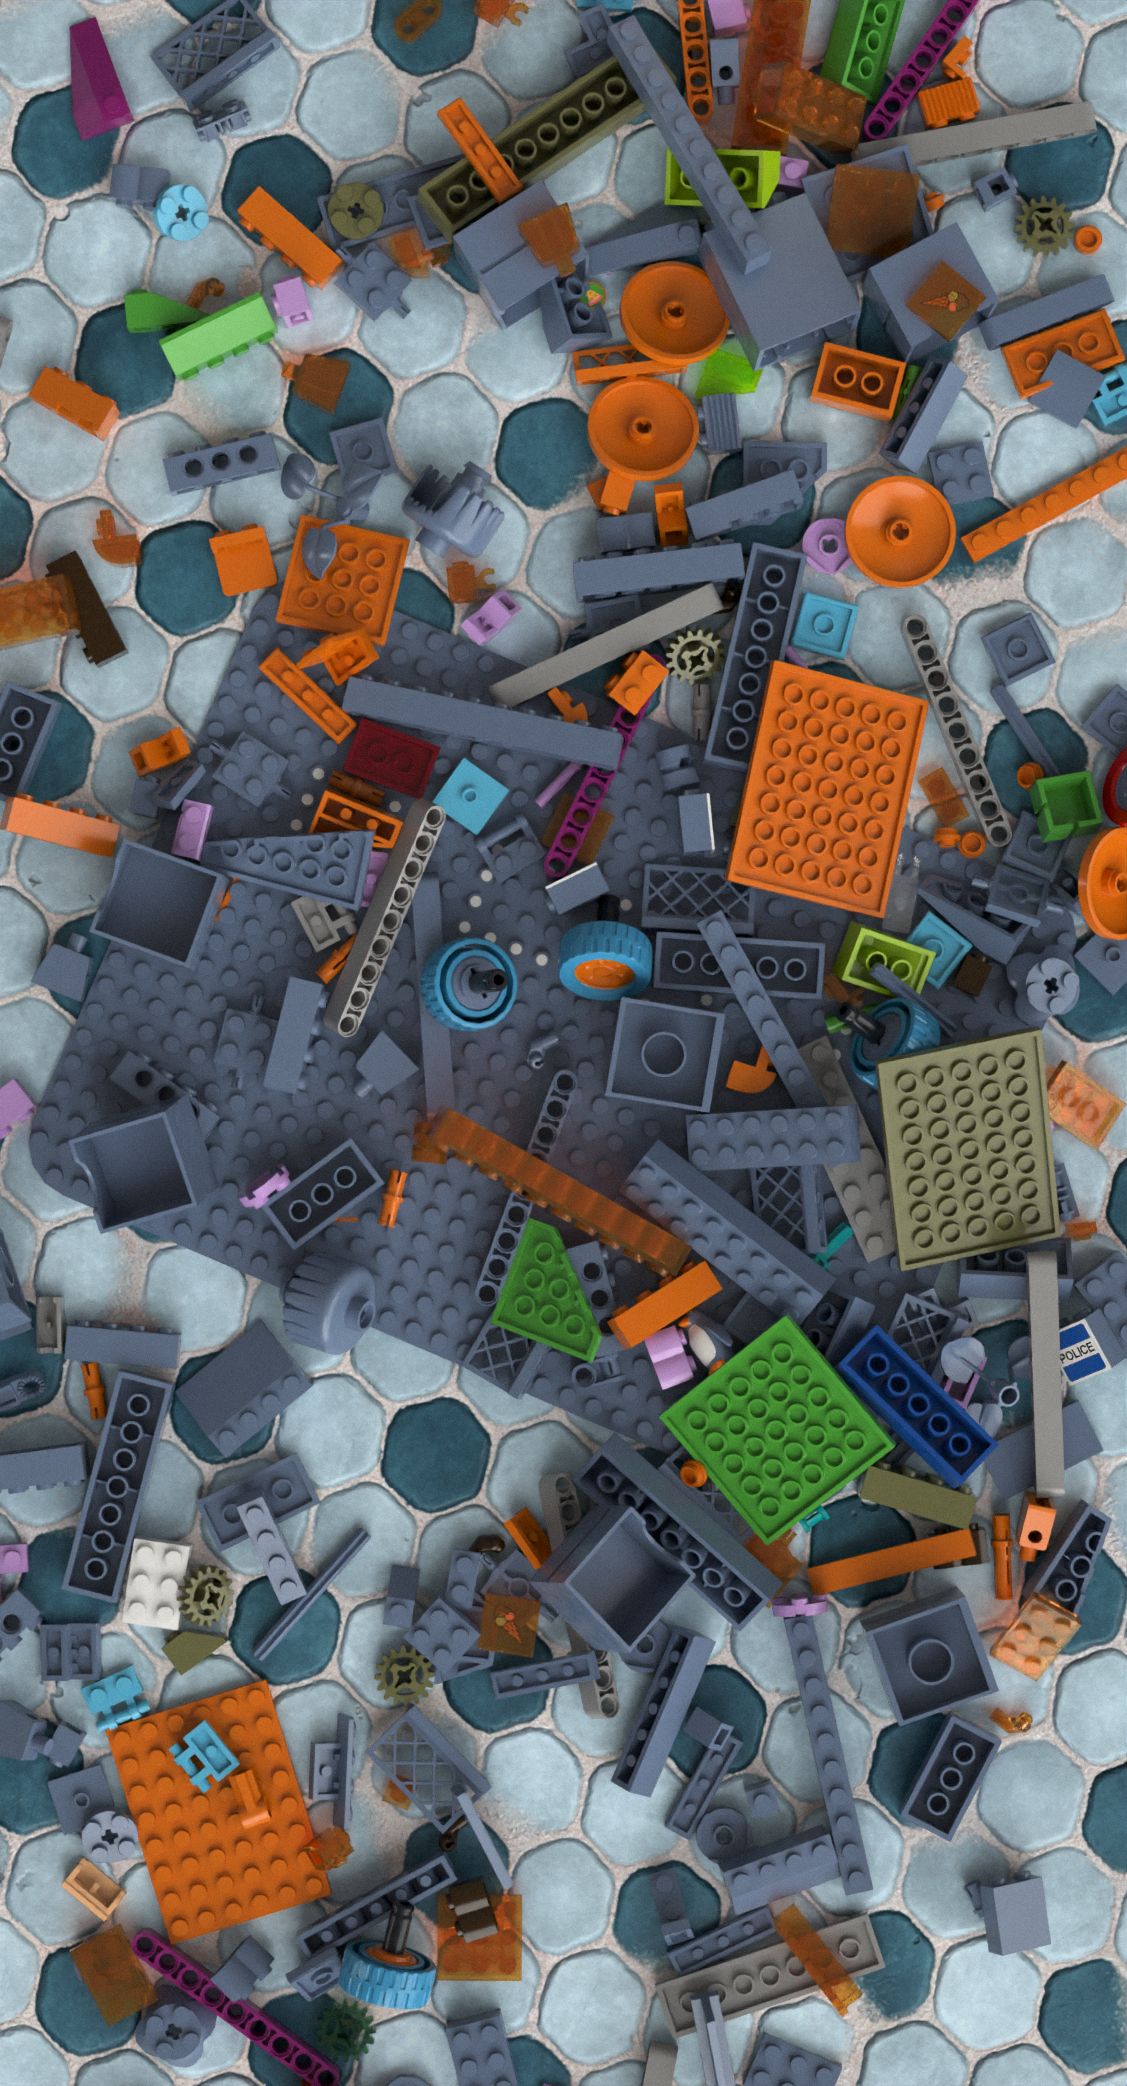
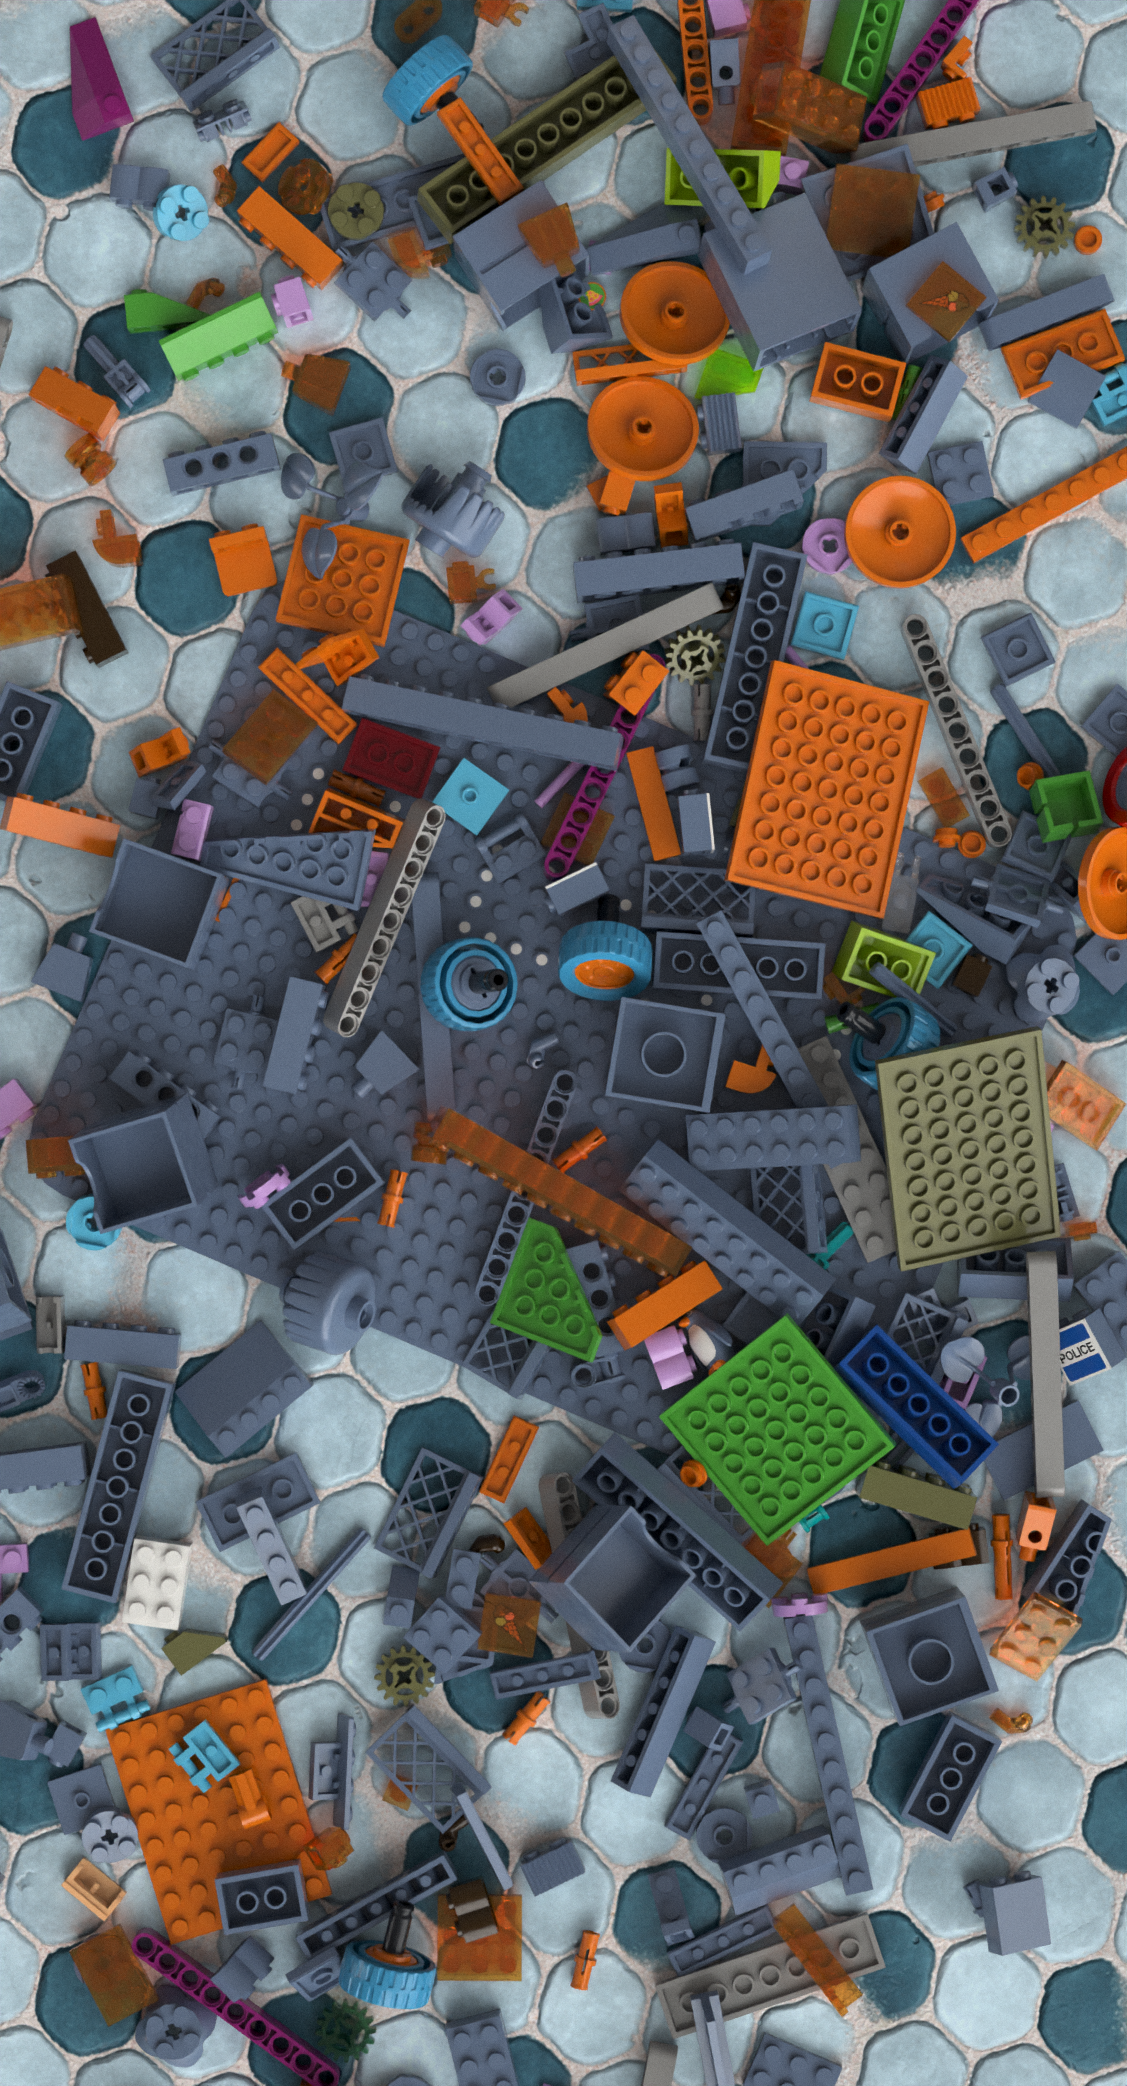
(51, 1155): none -> clear orange brick
(82, 1230): none -> medium azure plate
(90, 459): none -> clear orange wheel
(119, 374): none -> sand blue connector
(205, 1595): olive gear -> none
(227, 186): none -> clear orange arm
(262, 1897): none -> sand blue brick
(269, 737): none -> clear orange plate
(270, 152): none -> orange tile
(313, 196): none -> clear orange plate
(428, 80): none -> dark azure wheel
(450, 1524): none -> sand blue fence
(488, 365): none -> sand blue plate
(509, 1459): none -> orange tile
(526, 1717): none -> orange pin
(552, 1866): none -> sand blue brick
(579, 1150): none -> orange pin
(581, 1978): none -> orange pin
(653, 804): none -> orange tile
(762, 1686): none -> sand blue plate

